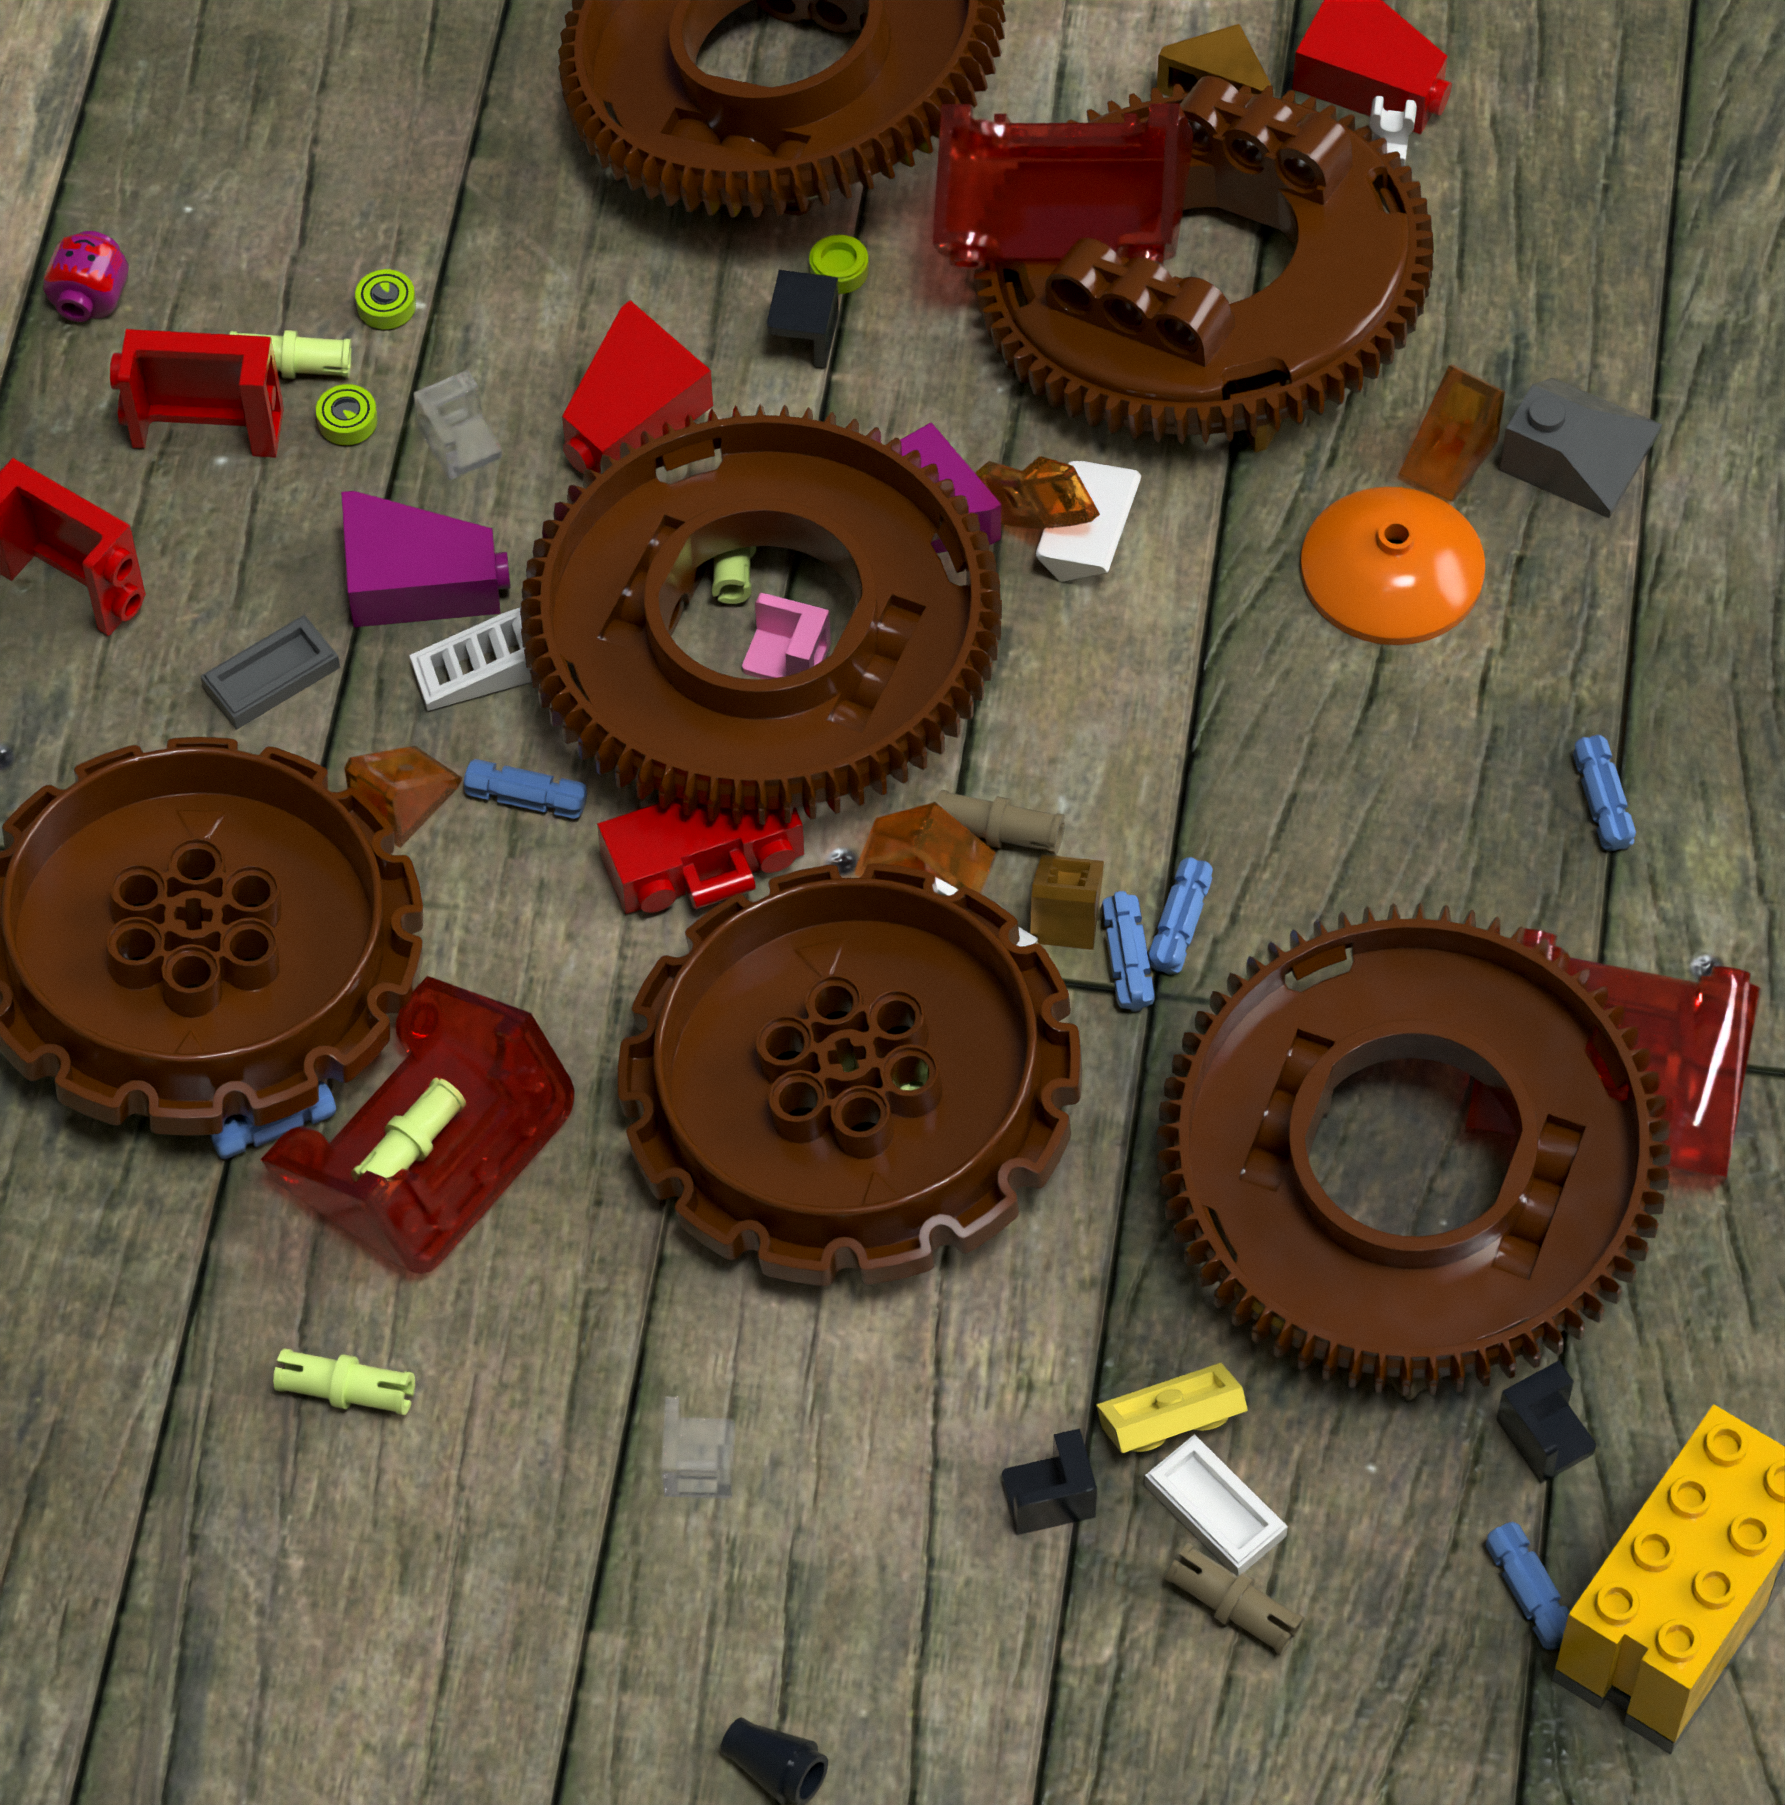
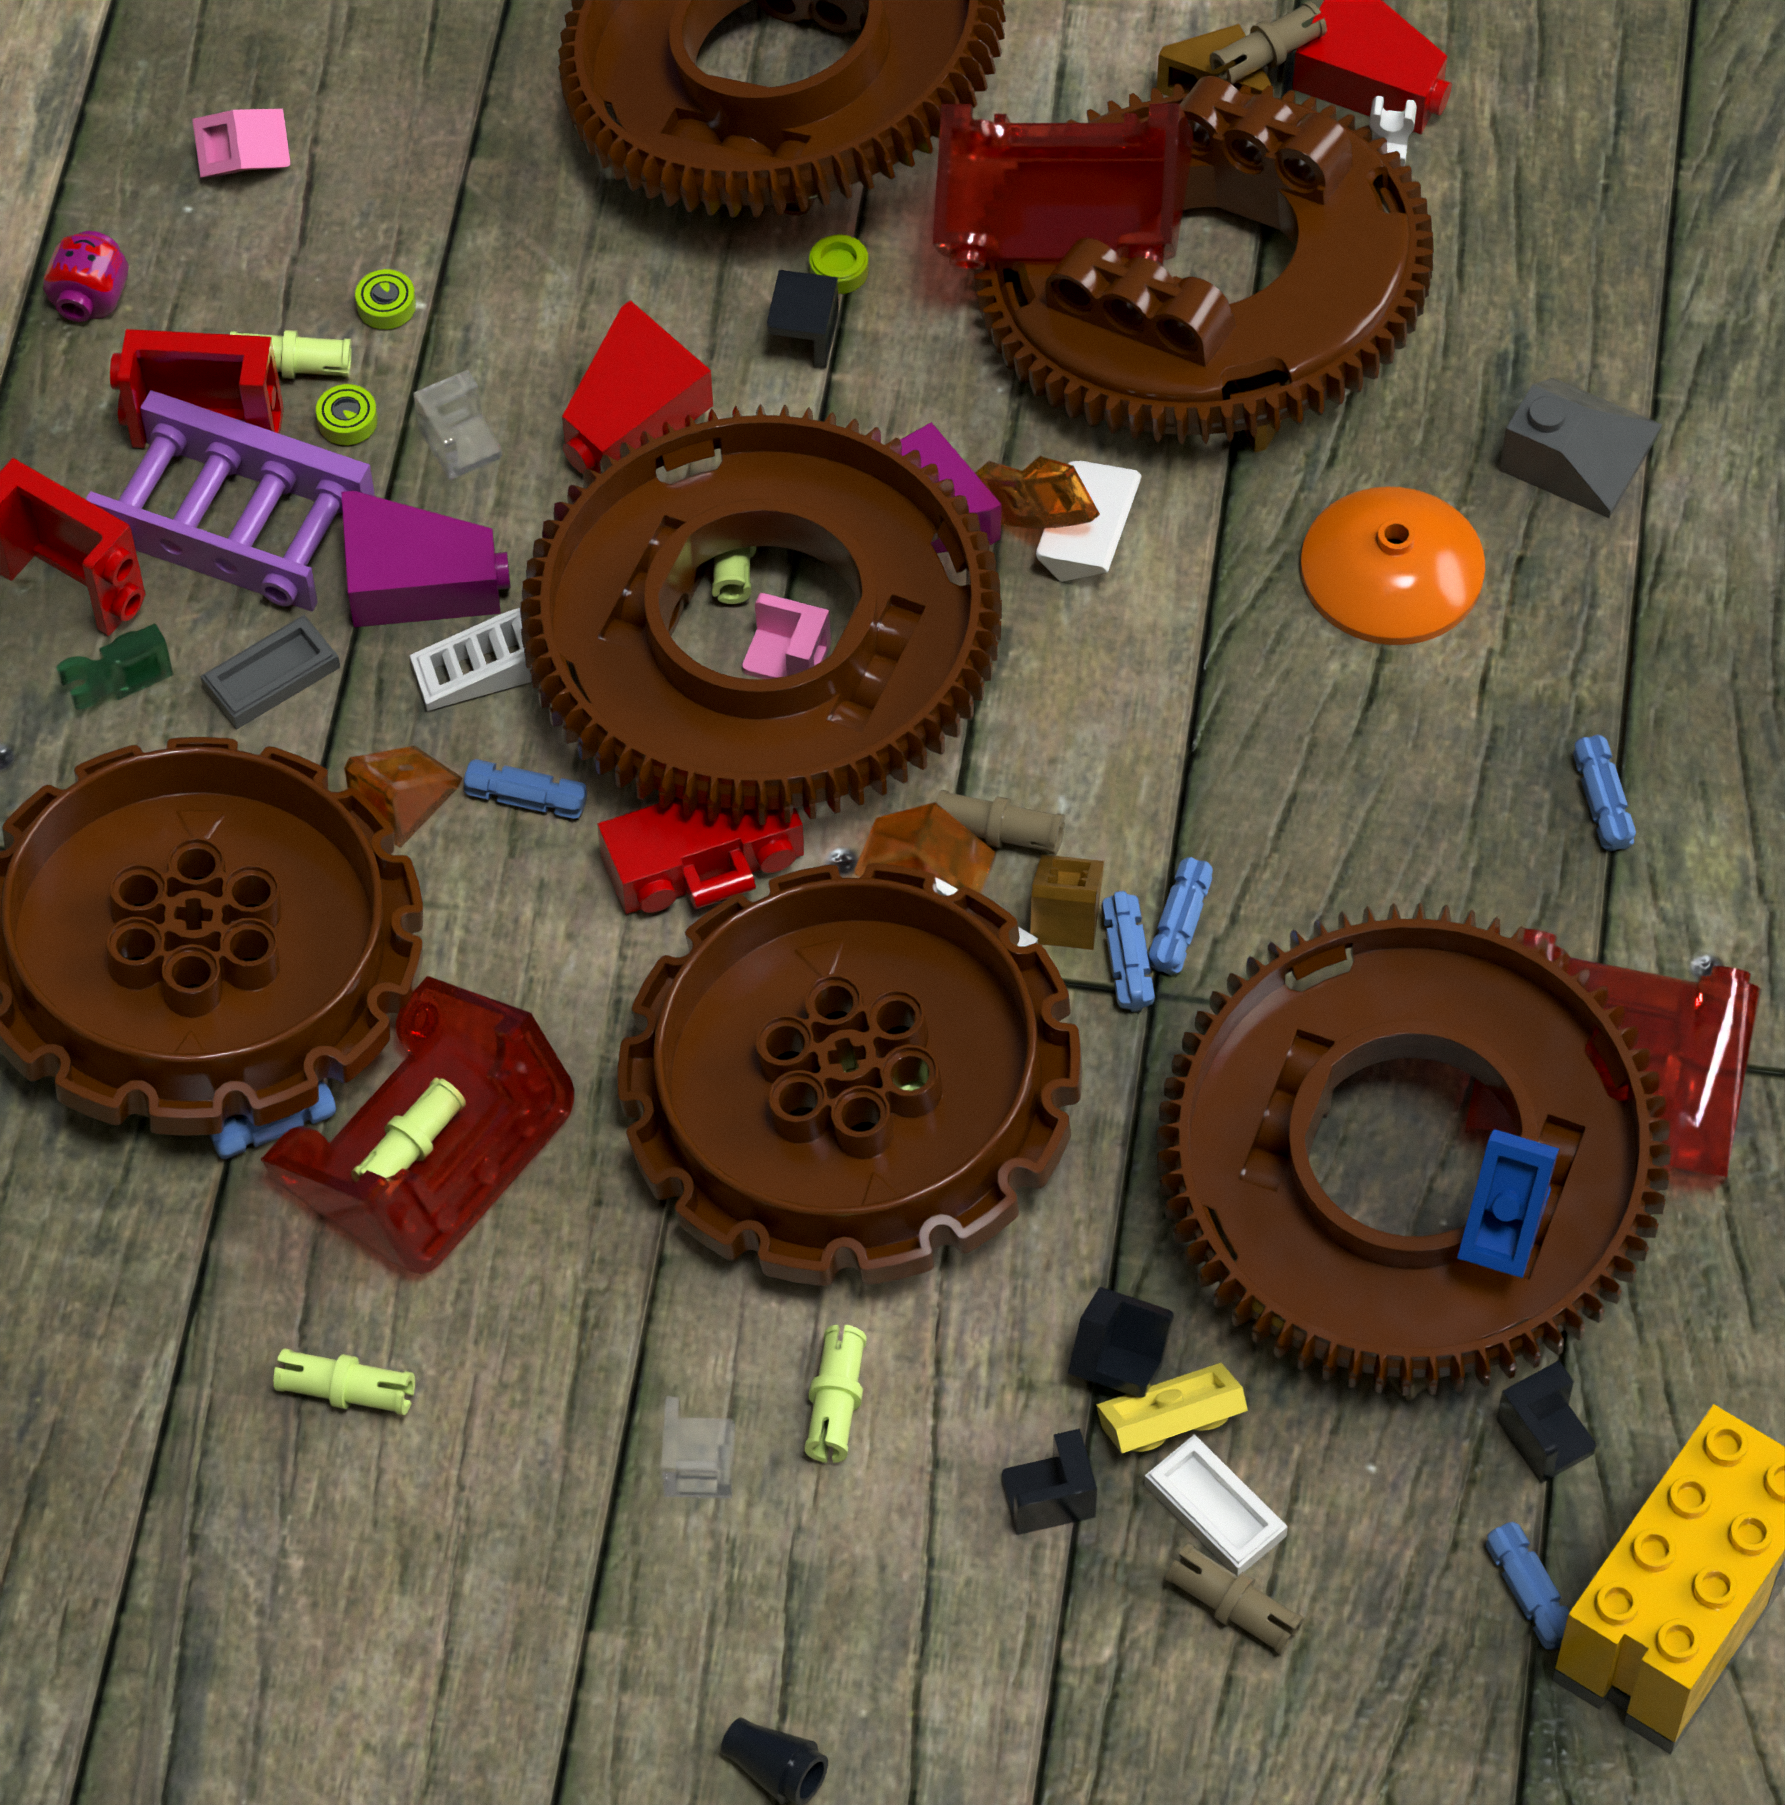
(125, 667): none -> clear green plate
(241, 141): none -> bright pink panel
(245, 450): none -> medium lavender fence
(835, 1393): none -> yellowish green pin
(1121, 1342): none -> black panel
(1268, 43): none -> dark tan pin
(1455, 434): clear orange slope -> none
(1508, 1203): none -> blue slope

